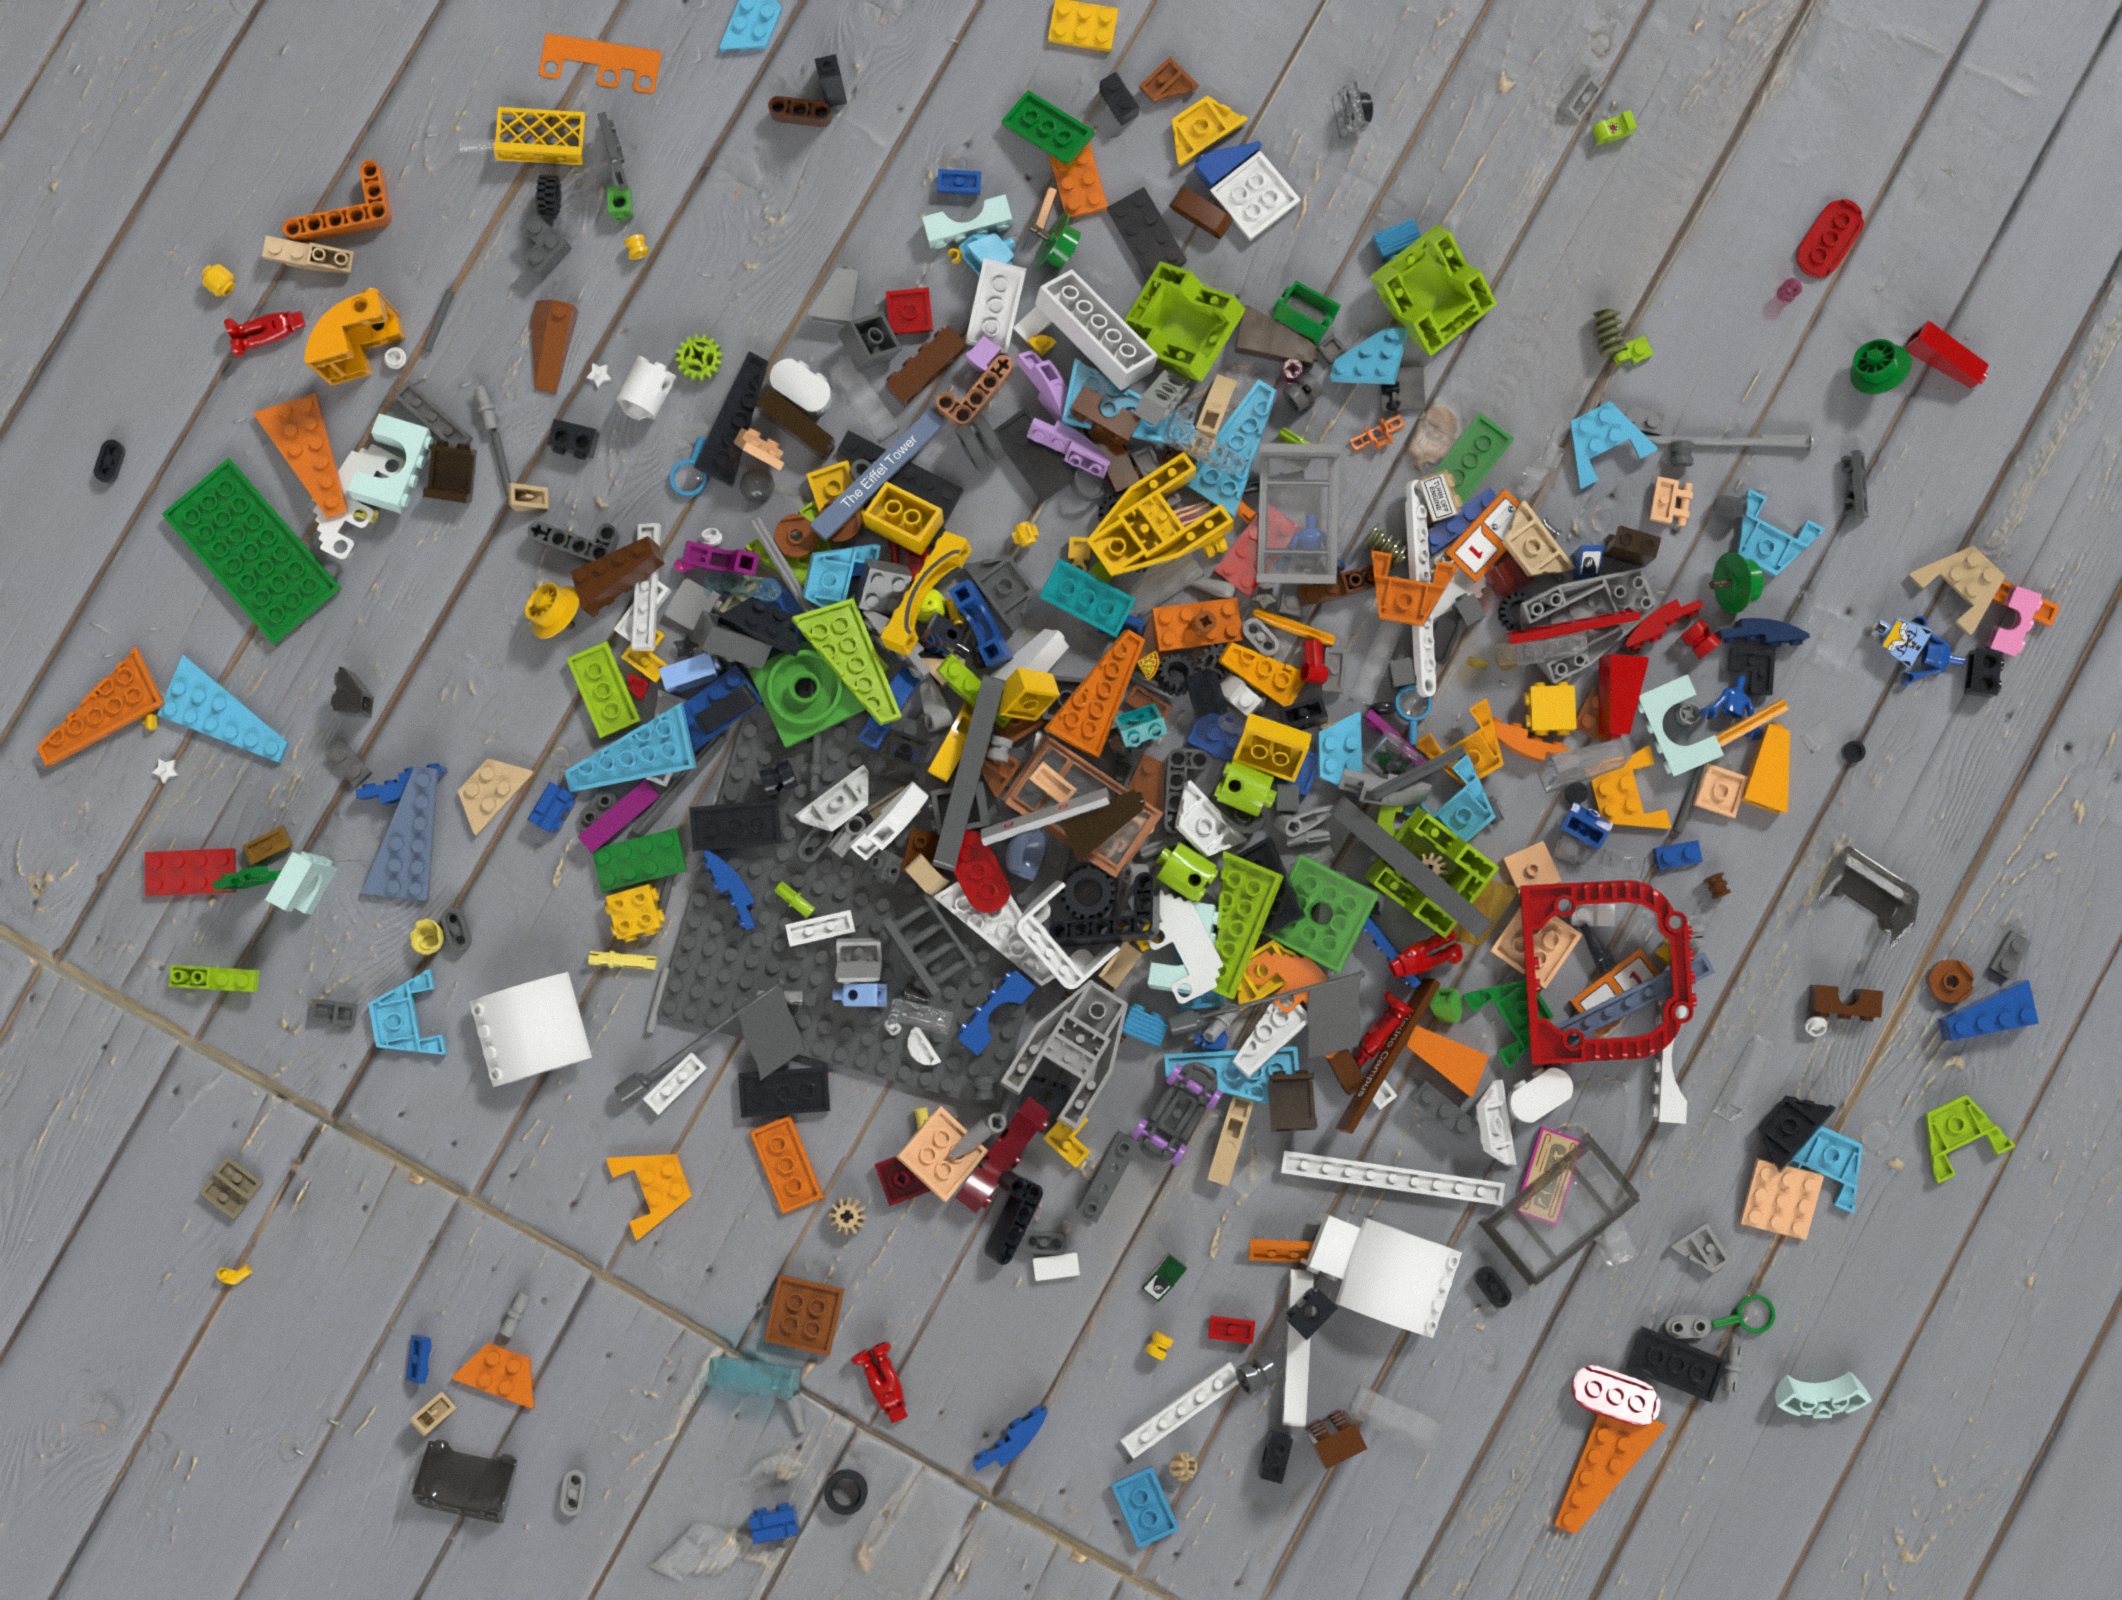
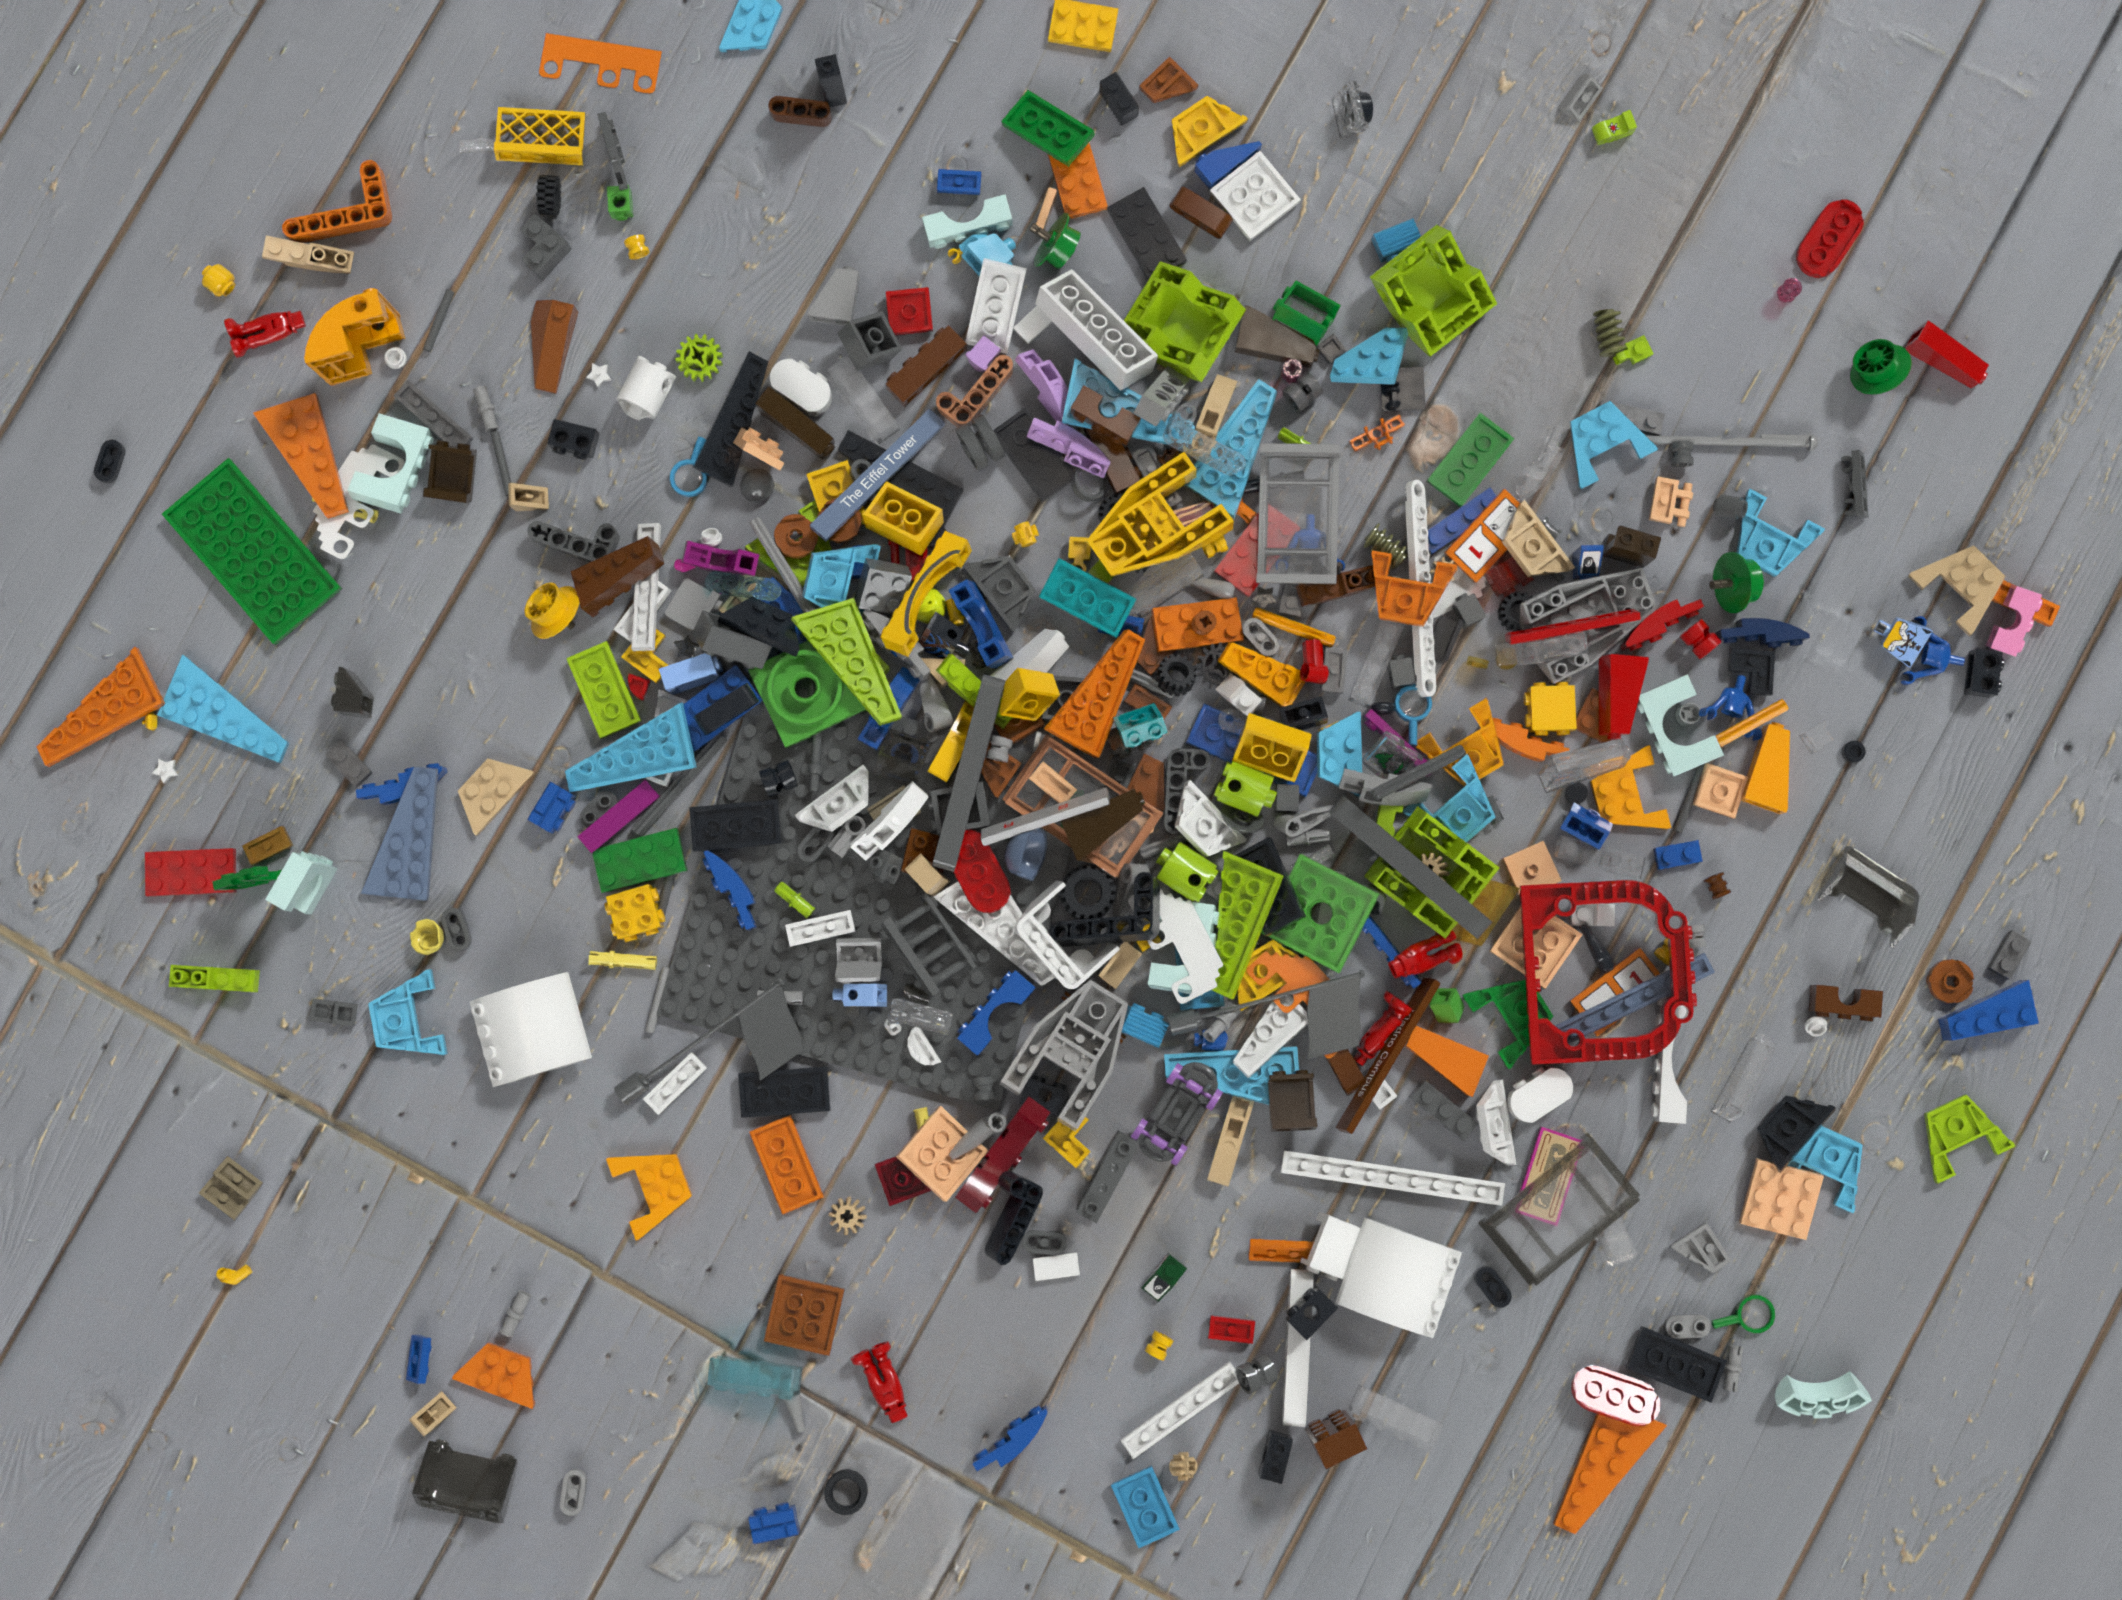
(1041, 343): yellow tile -> none
(1149, 665): tile -> none
(1206, 693): black panel -> none
(1440, 495): brick -> none

